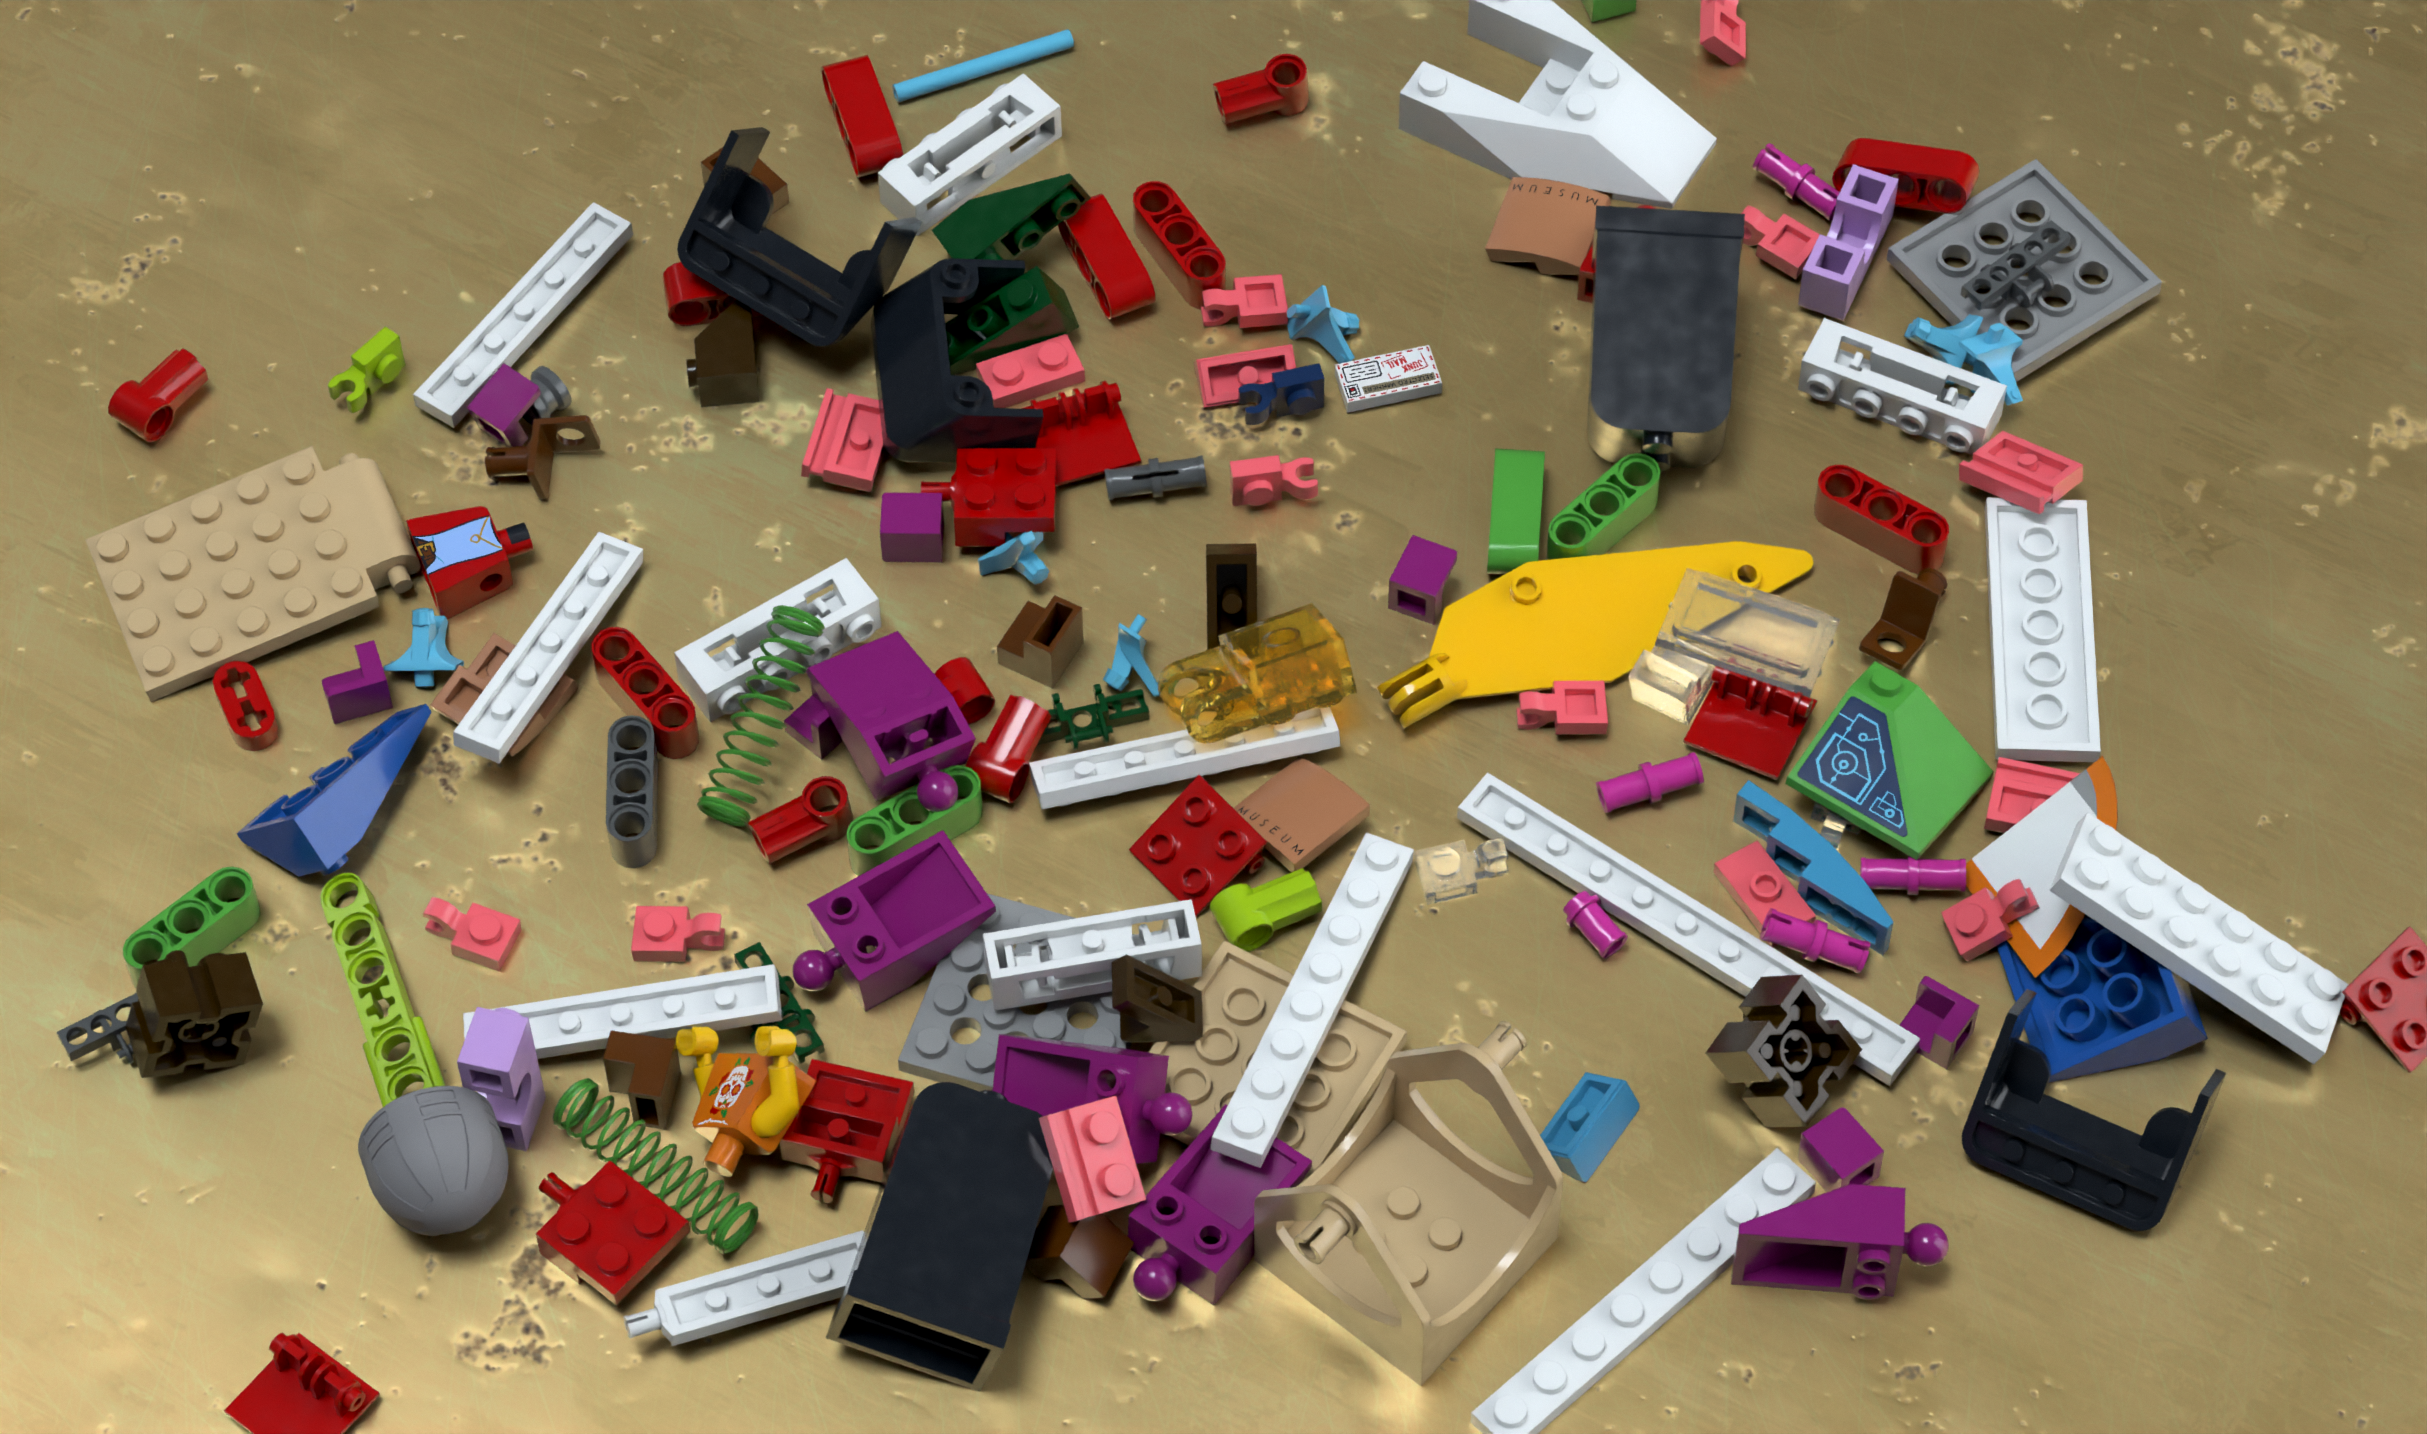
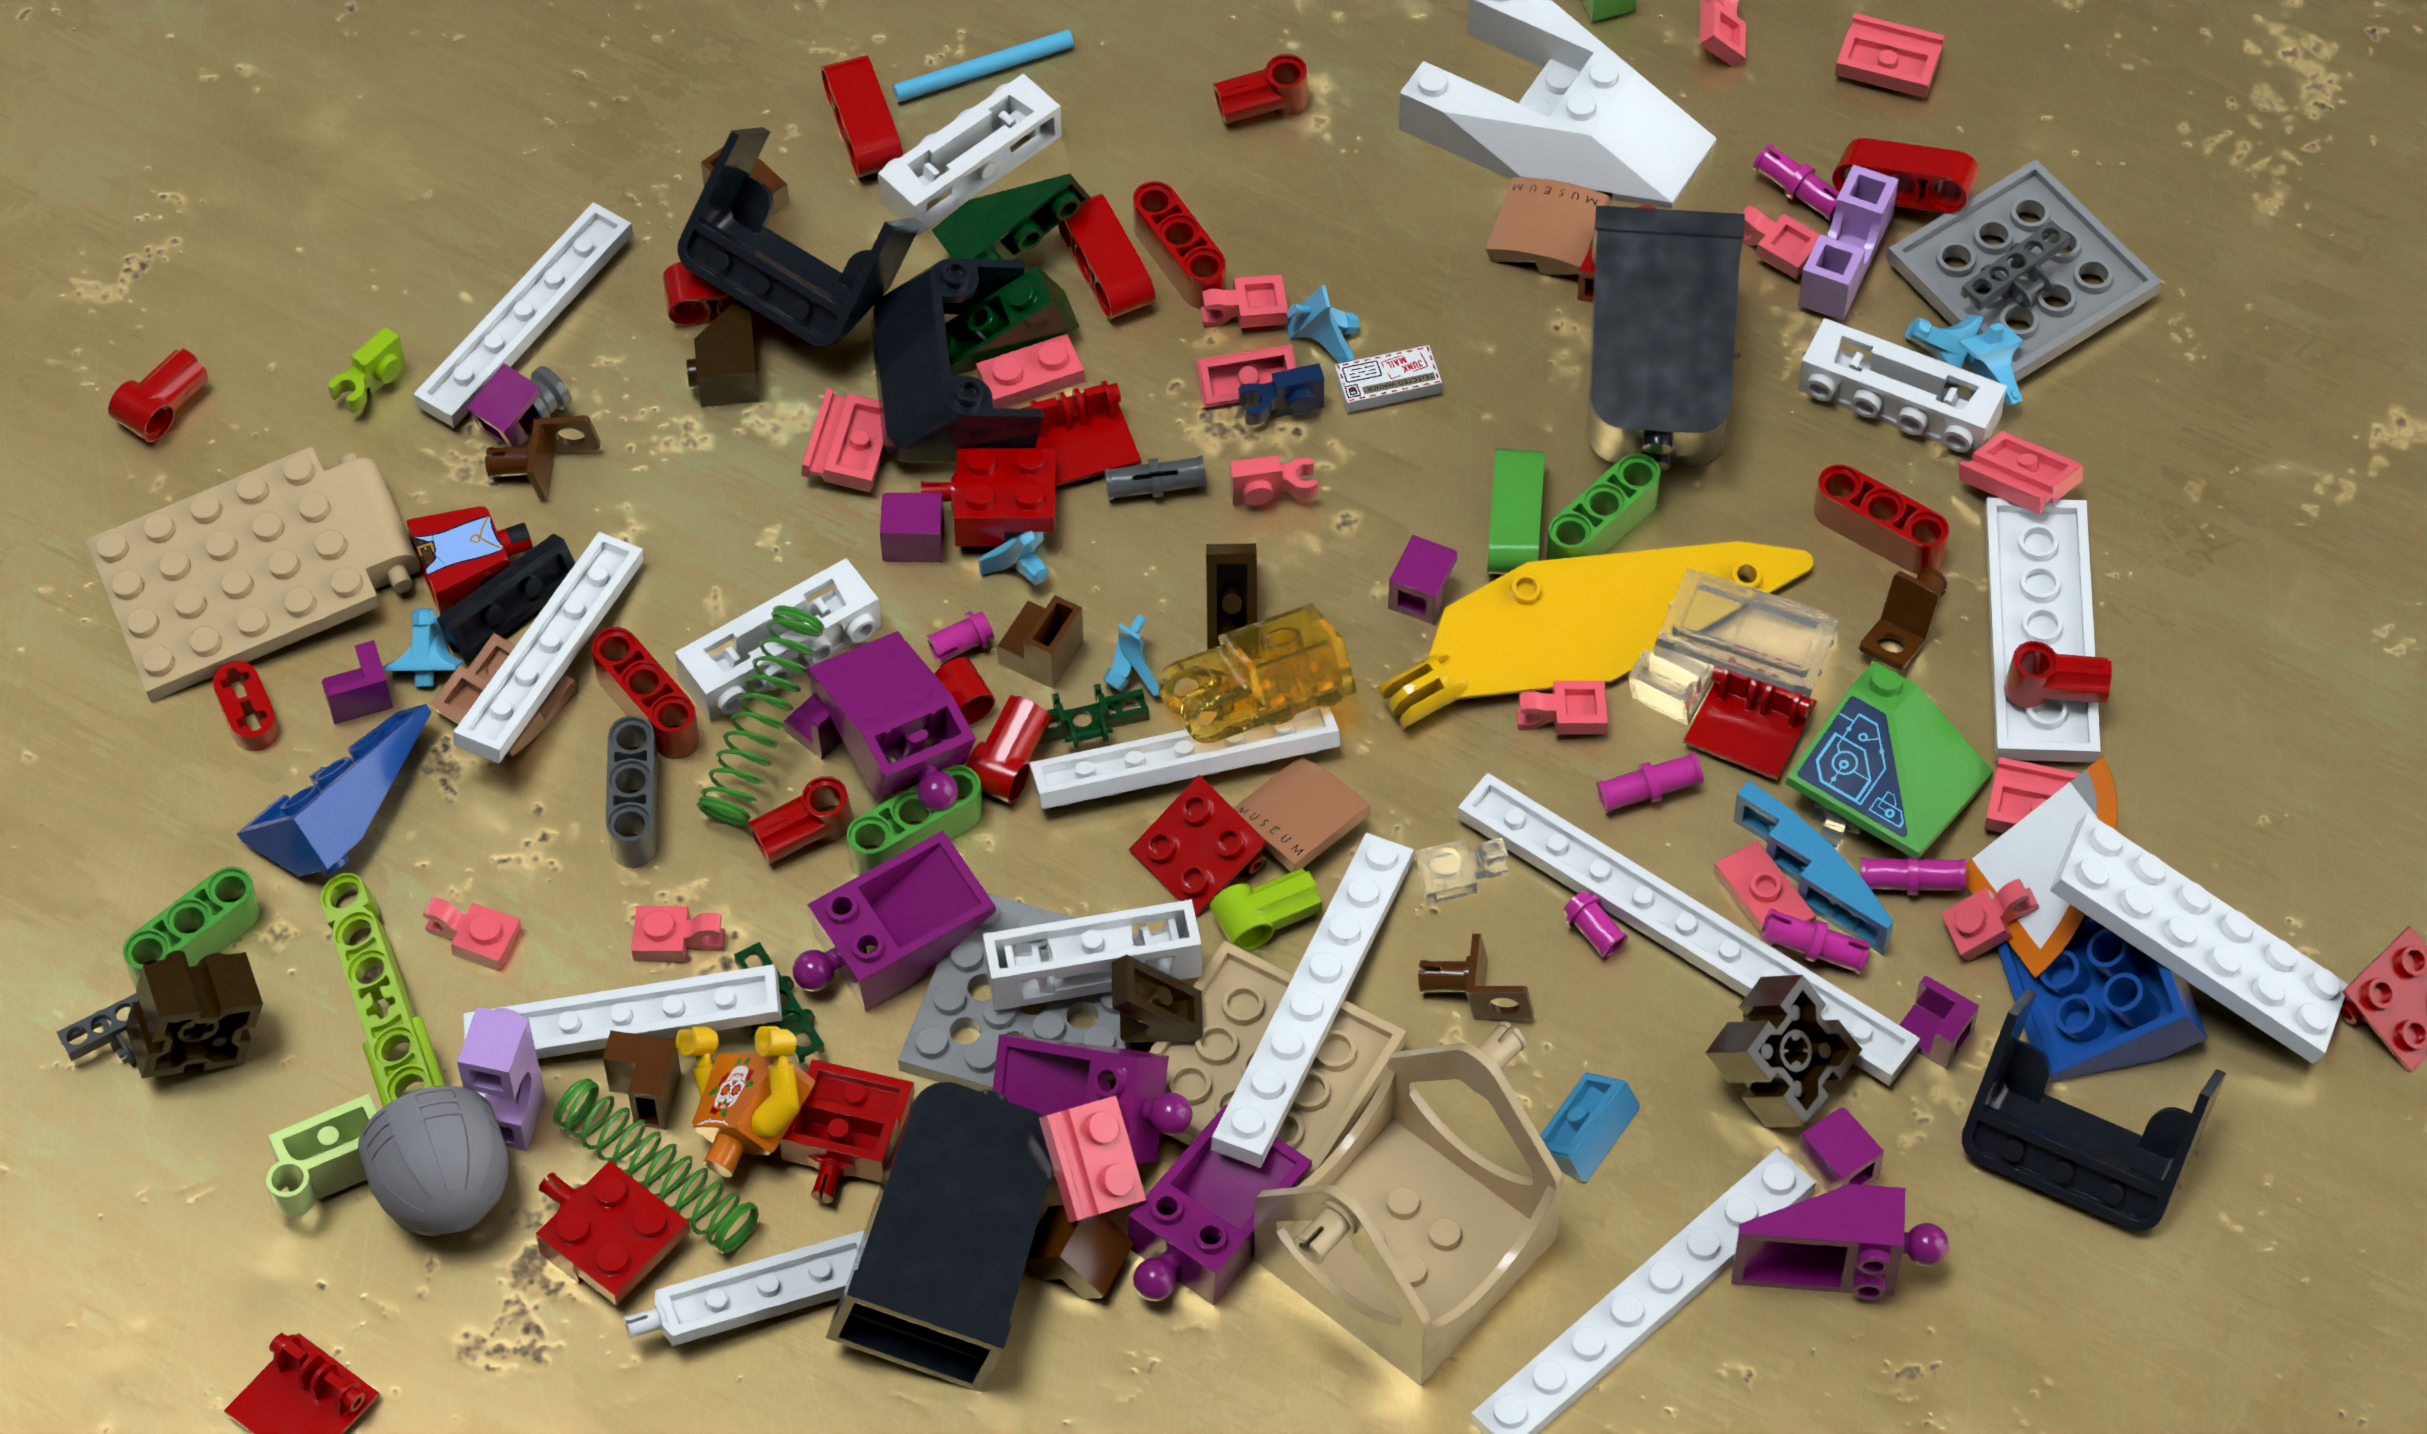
(318, 1156): none -> yellowish green hinge
(506, 598): none -> black plate
(960, 637): none -> dark pink pin
(1470, 977): none -> reddish brown bracket
(1889, 55): none -> coral plate
(2042, 674): none -> red piece

